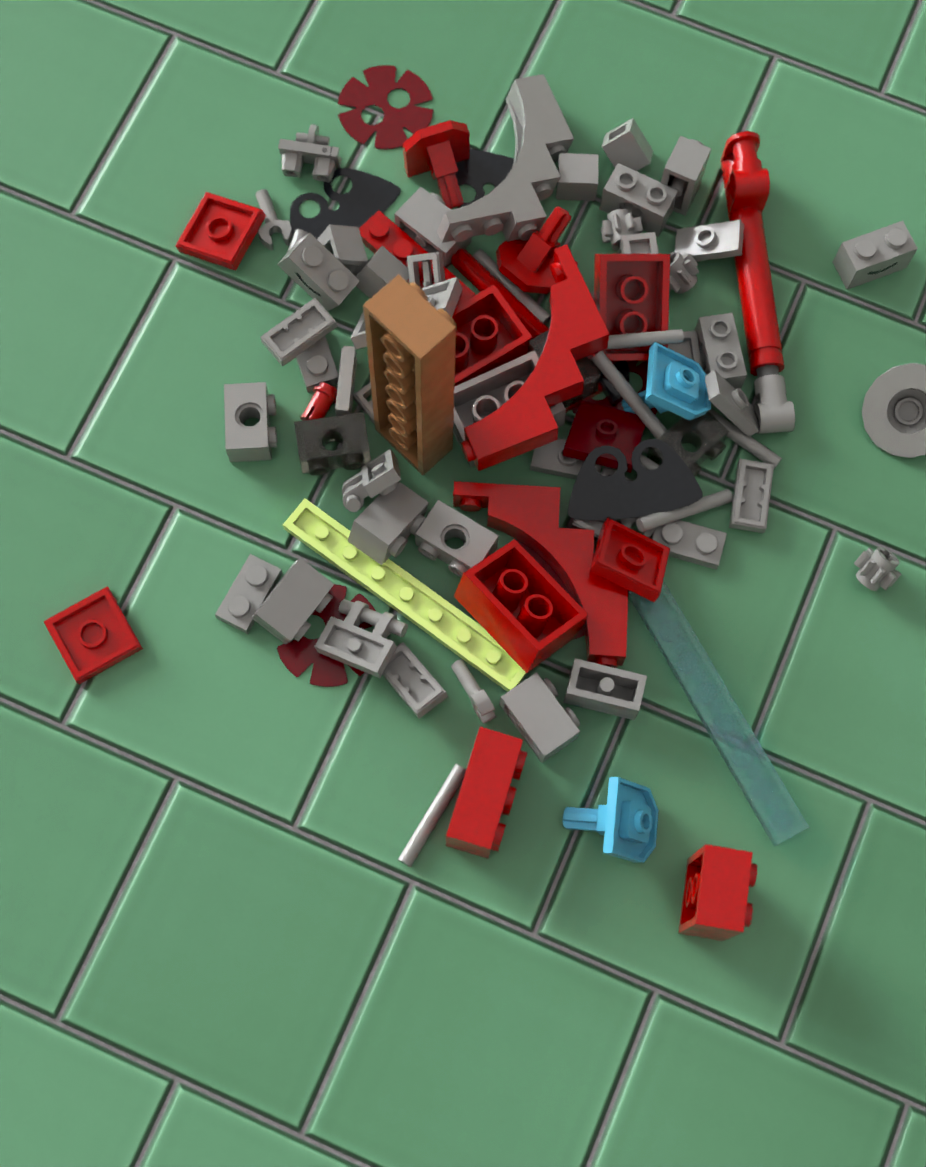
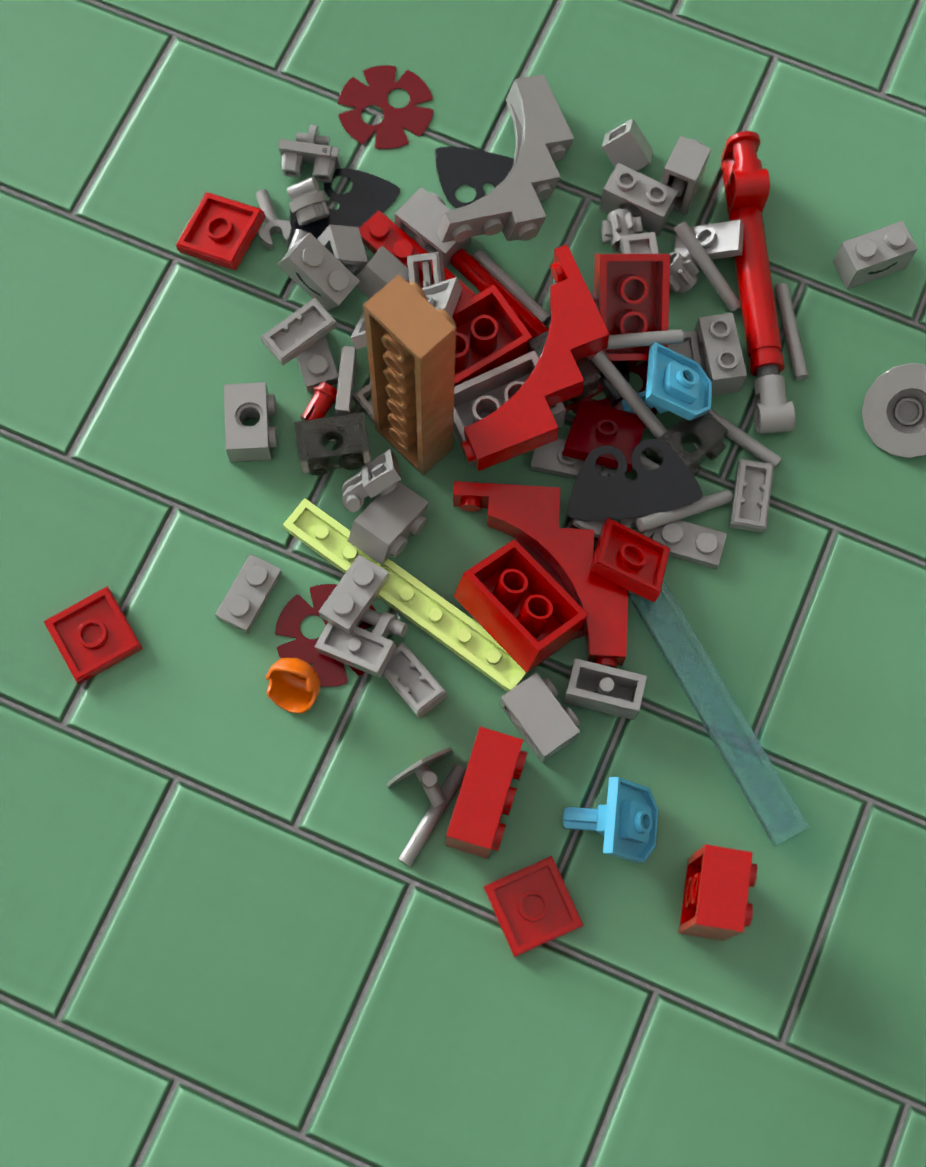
(293, 601): light grey brick -> none
(293, 685): none -> orange hair
(308, 201): none -> light grey piece
(354, 594): none -> light grey plate
(426, 777): none -> light grey shield
(438, 151): red piece -> none
(447, 523): light grey brick -> none
(480, 701): light grey bar -> none
(529, 261): red piece -> none
(533, 906): none -> red tile
(577, 177): light grey panel -> none
(707, 266): none -> light grey bar
(731, 403): light grey plate -> none
(791, 332): none -> light grey bar
(877, 568): light grey gear -> none

